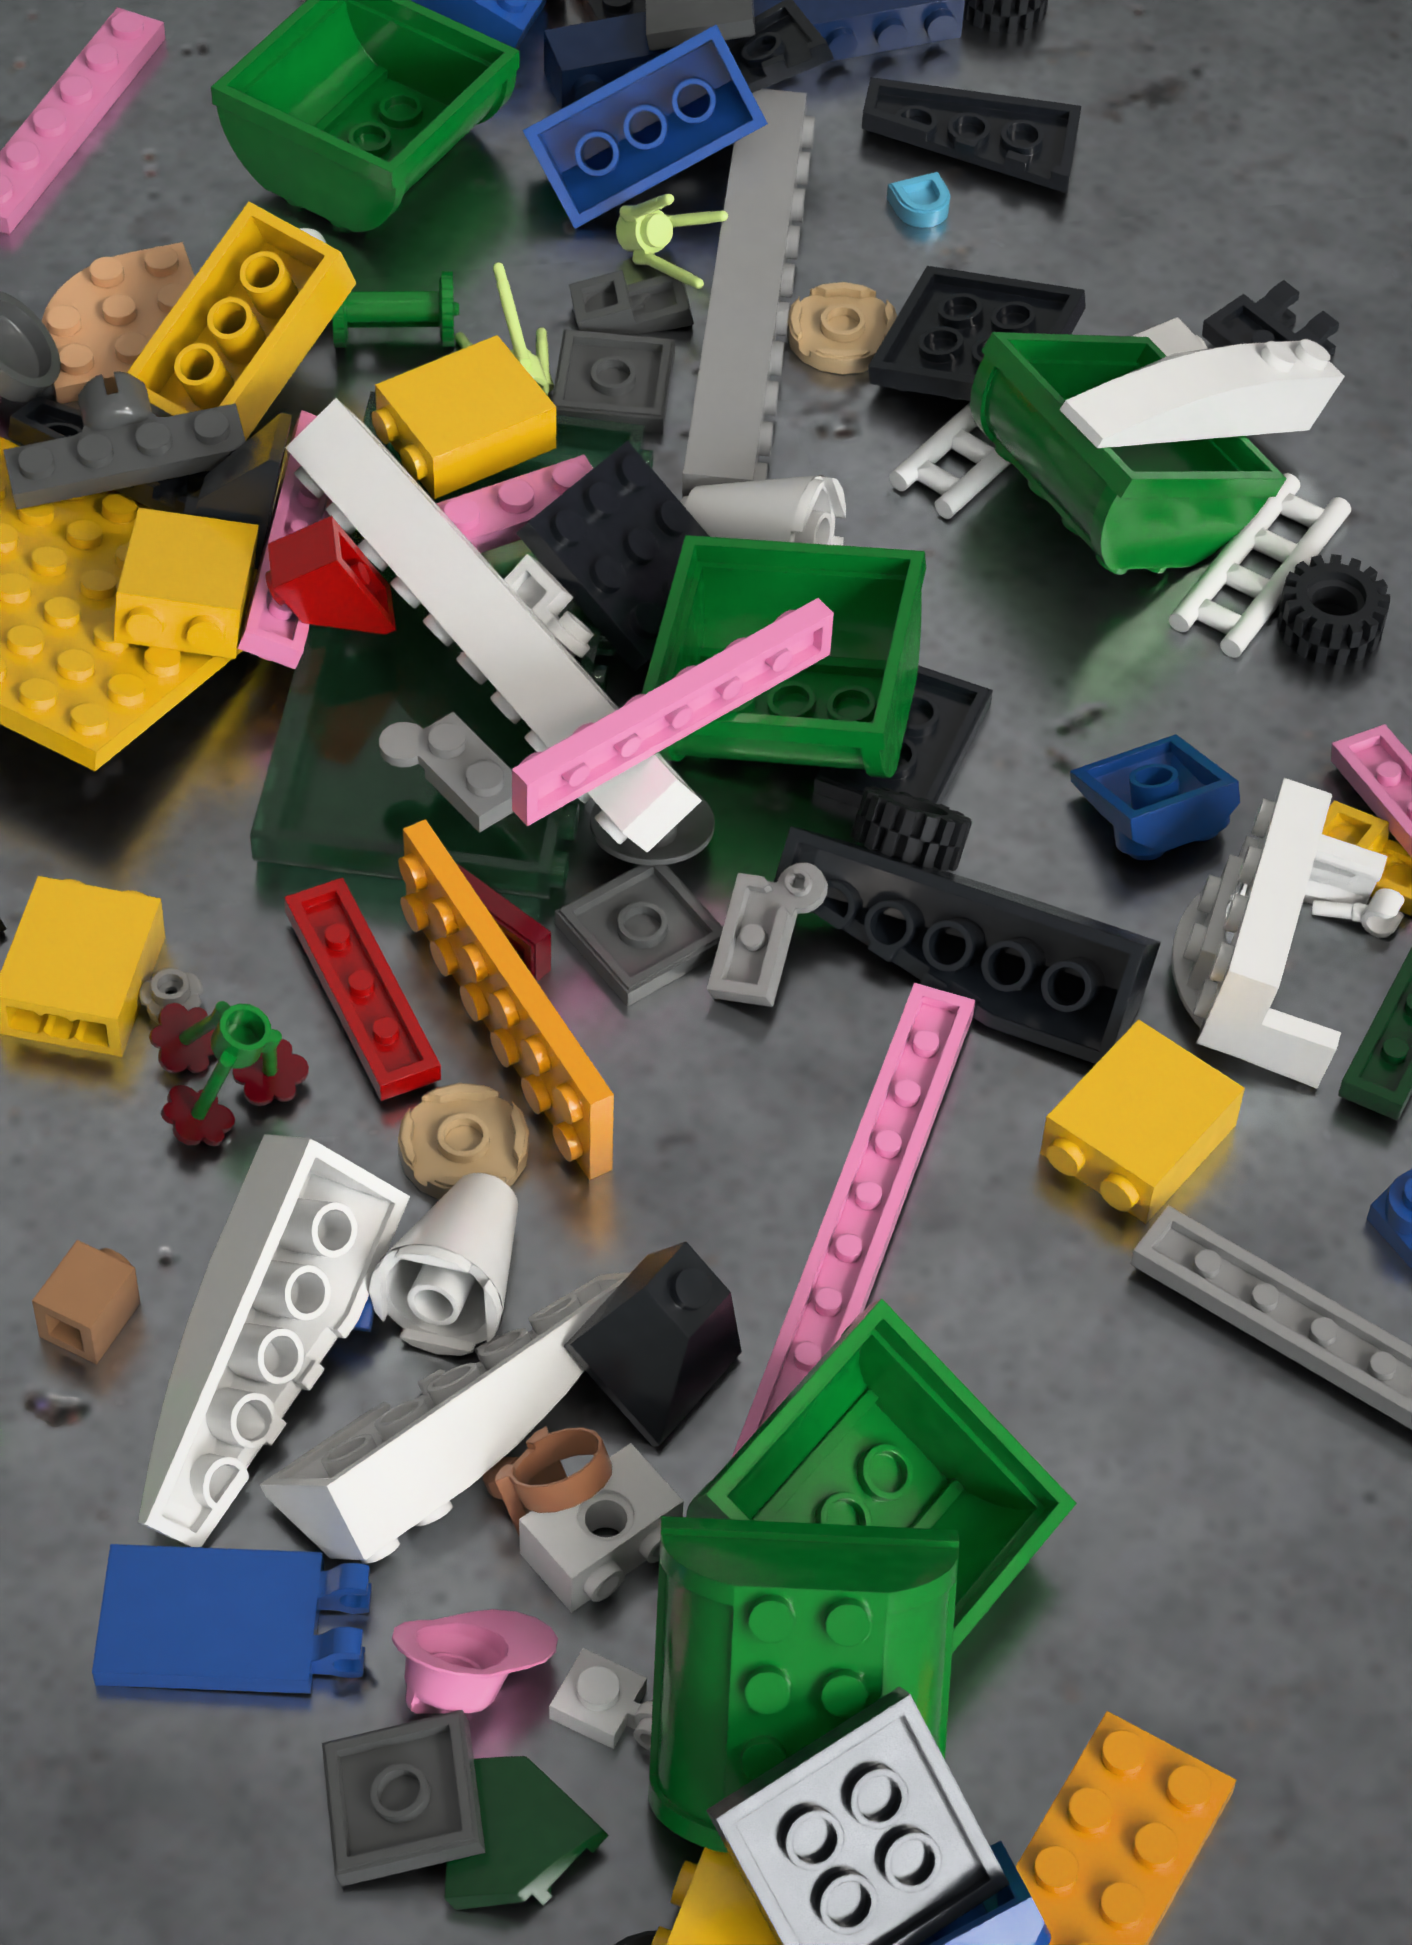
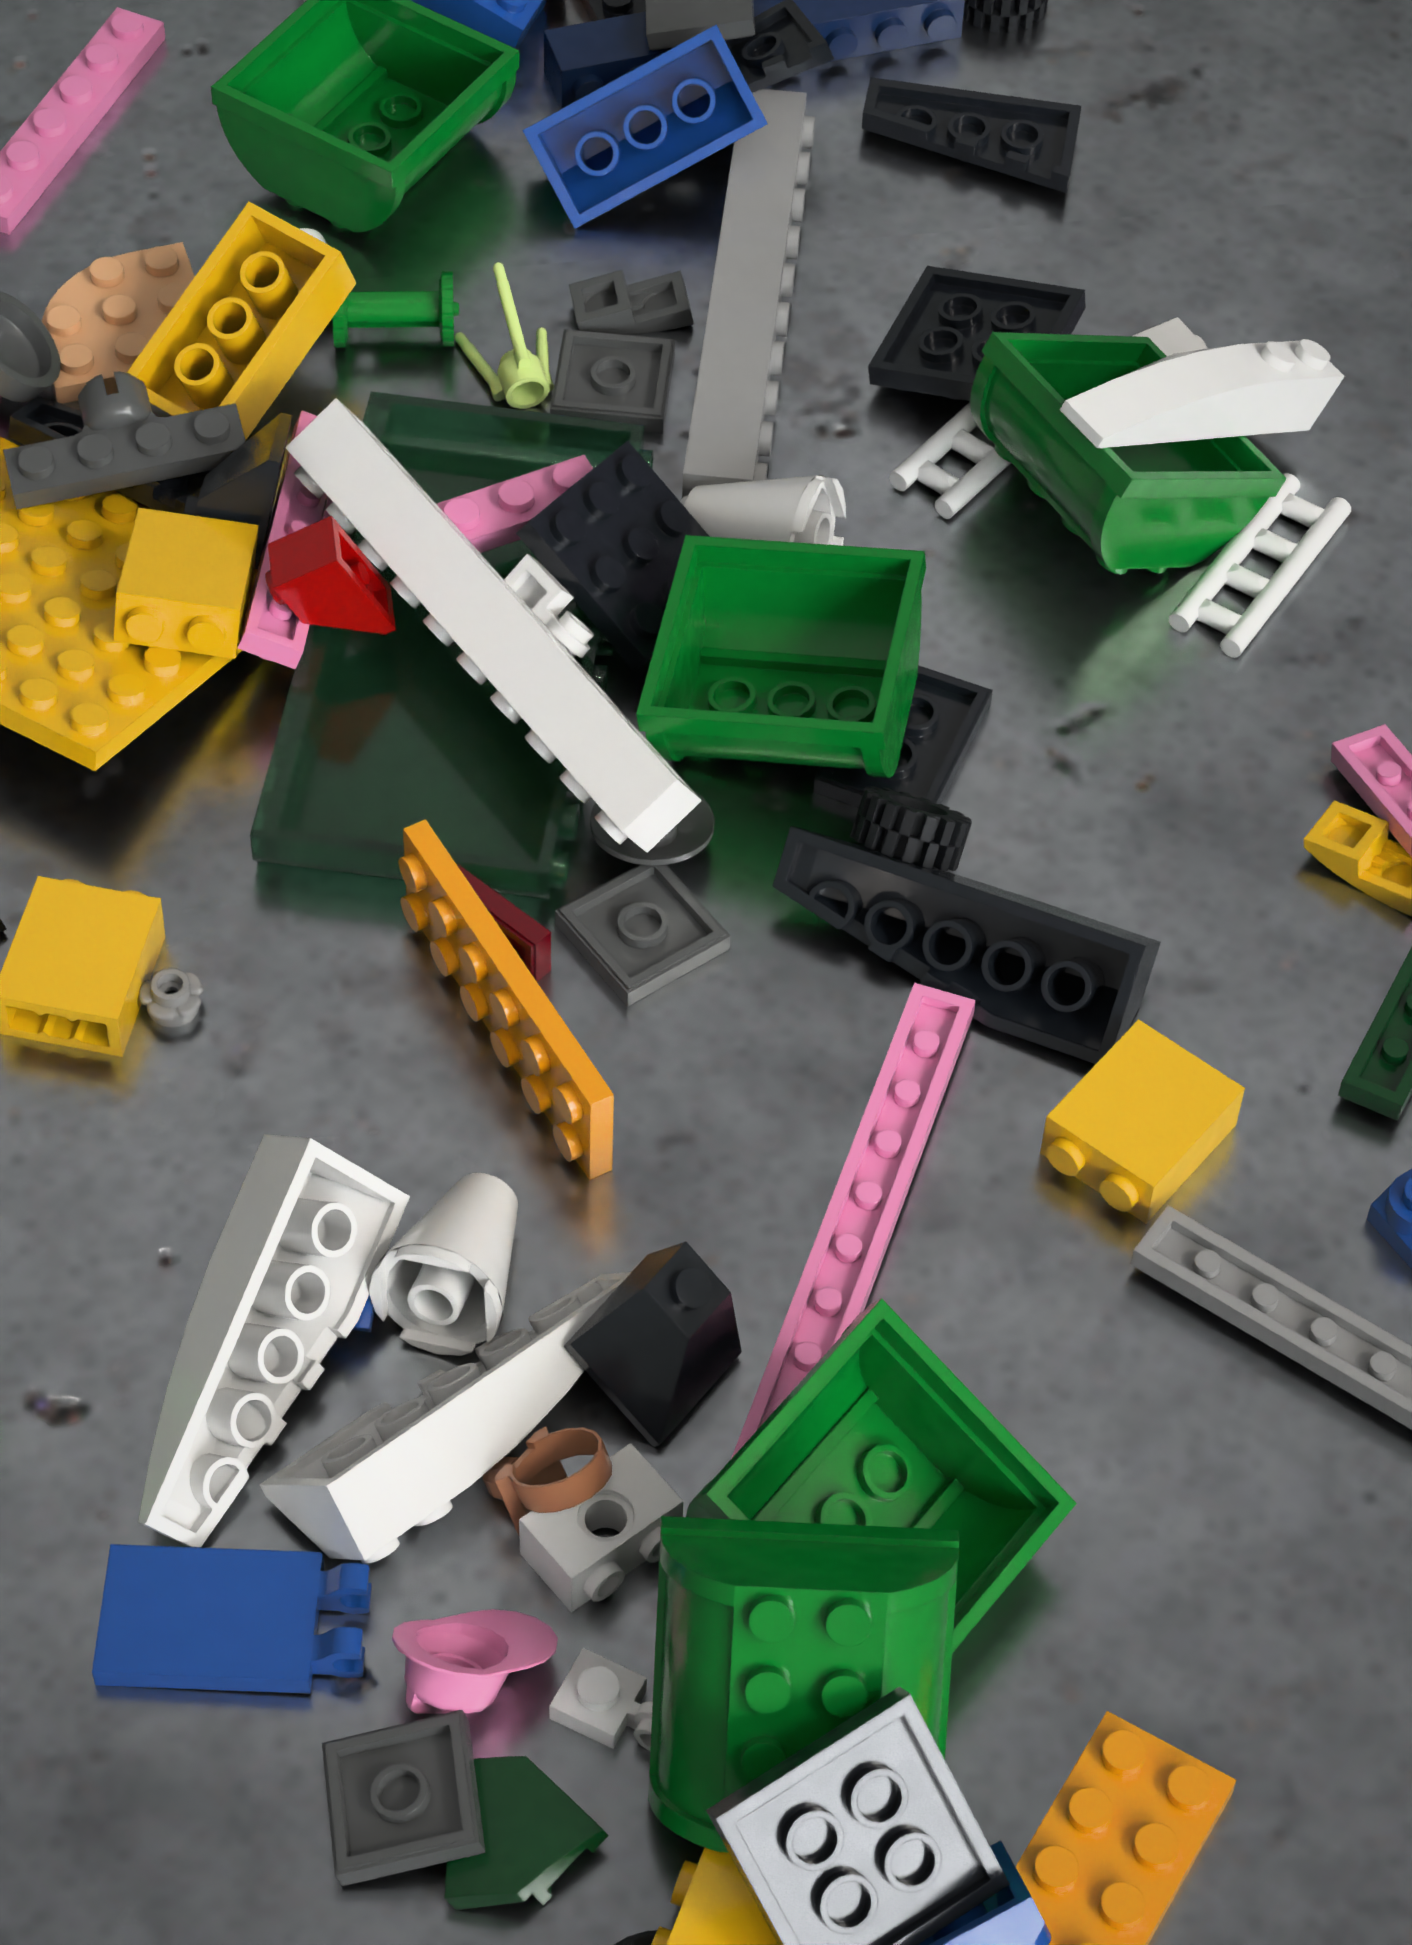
(87, 1301): medium nougat brick -> none
(239, 1040): dark red plant -> none
(362, 989): red plate -> none
(455, 765): light grey hinge -> none
(462, 1133): tan tile -> none
(464, 417): yellow brick -> none
(648, 230): yellowish green plant -> none
(670, 711): bright pink plate -> none
(760, 932): light grey hinge -> none
(839, 327): tan tile -> none
(920, 200): medium azure tile -> none
(1159, 796): blue slope -> none
(1261, 904): white piece -> none
(1266, 321): black plate -> none
(1330, 633): black tyre -> none
(1378, 917): white hand -> none

